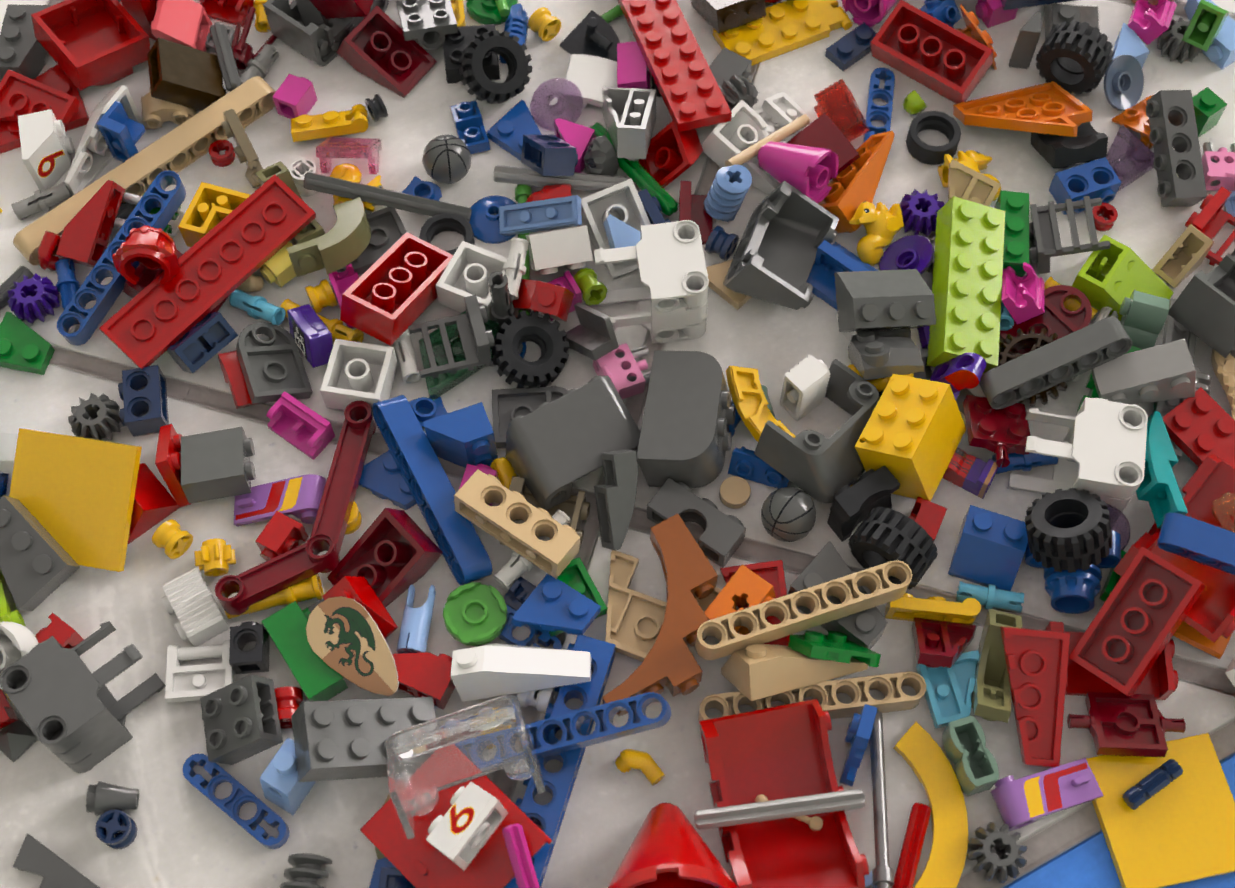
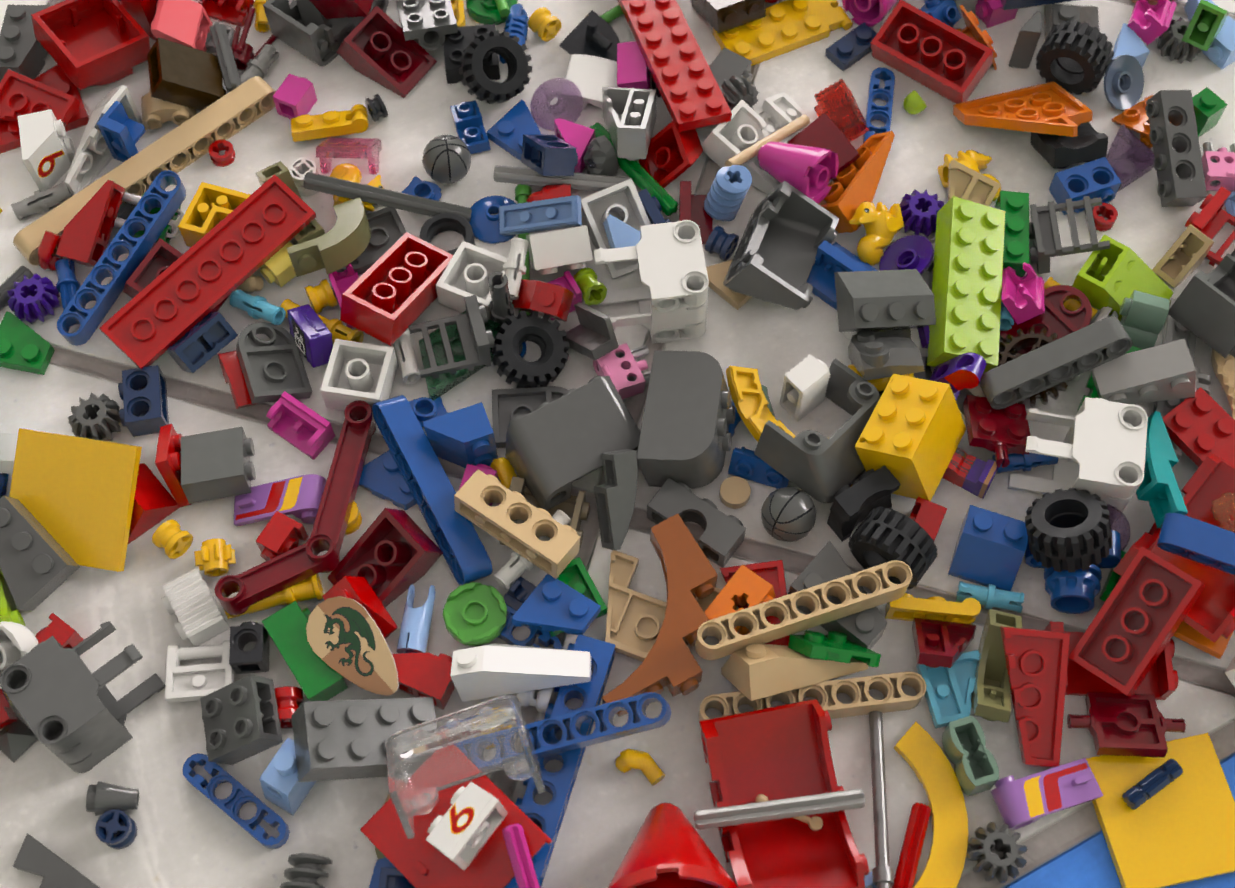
(151, 249): red helmet -> none
(244, 149): dark tan hinge -> none
(858, 737): blue wing -> none
(936, 121): black tyre -> none

